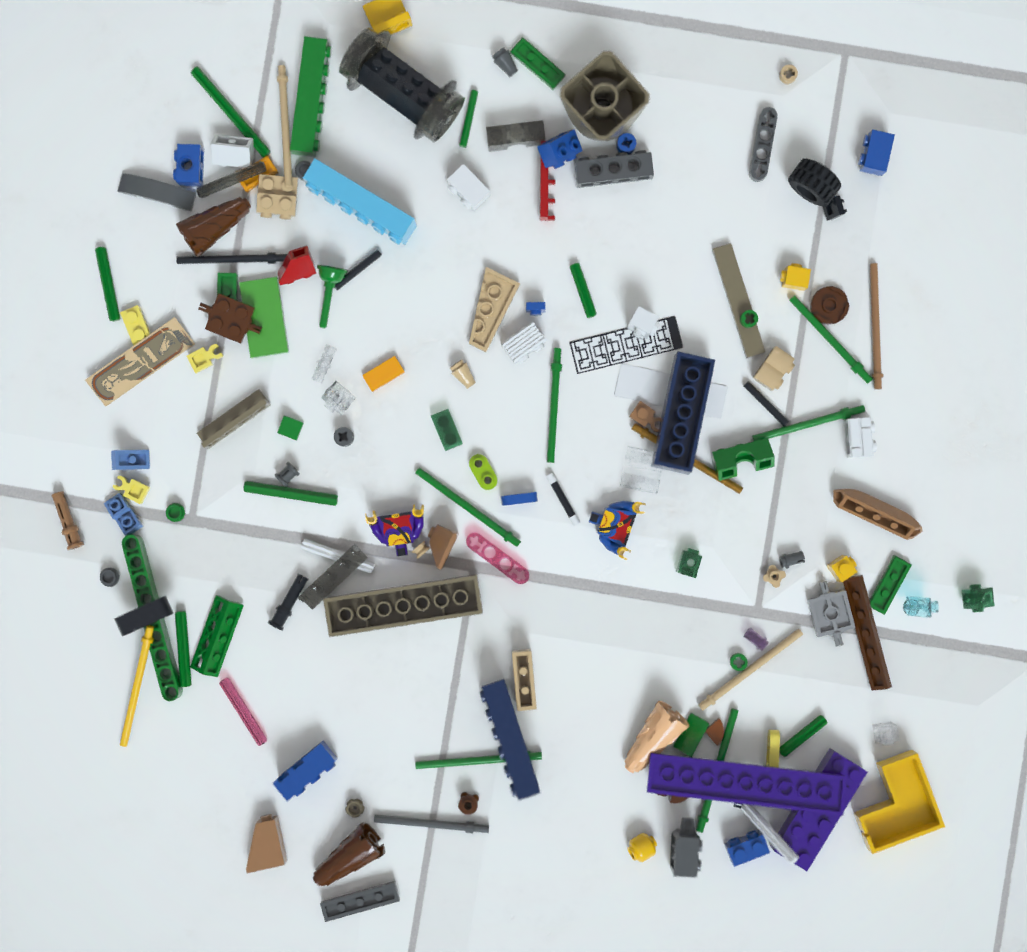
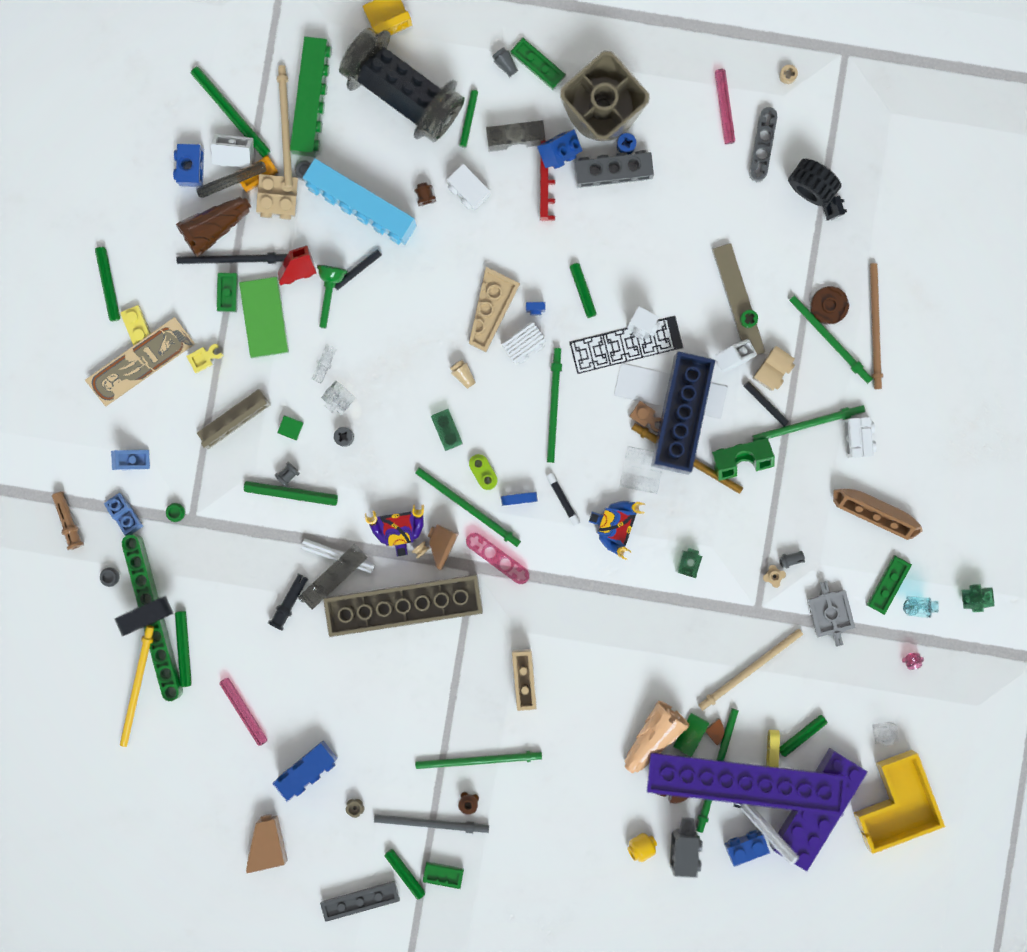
(134, 490): light yellow plate -> none
(156, 191): dark grey slope -> none
(219, 637): green fence -> none
(230, 318): reddish brown plate -> none
(352, 854): reddish brown cone -> none
(383, 373): light orange tile -> none
(404, 874): none -> green axle
(424, 194): none -> reddish brown brick
(443, 875): none -> green plate
(511, 740): dark blue brick -> none
(725, 108): none -> clear pink axle
(735, 355): none -> white brick
(742, 657): green bush -> none
(756, 639): clear purple pin -> none
(795, 277): yellow brick -> none
(842, 568): yellow brick -> none
(867, 633): reddish brown plate -> none
(876, 152): blue brick -> none
(913, 661): none -> clear pink plate

